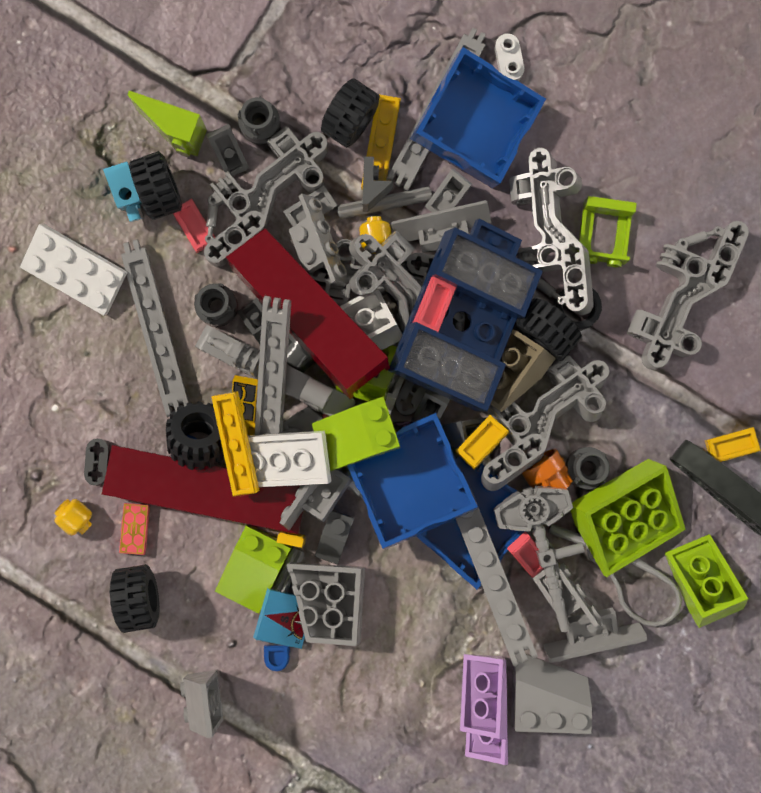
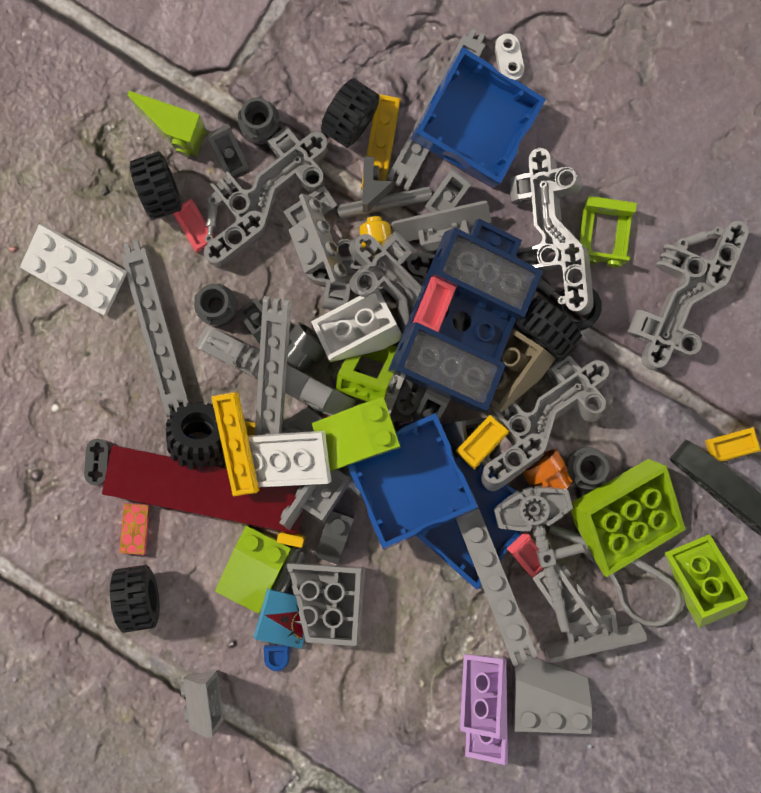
(73, 517): yellow head -> none
(120, 184): medium azure torso -> none
(247, 392): tile -> none
(315, 317): dark red tile -> none

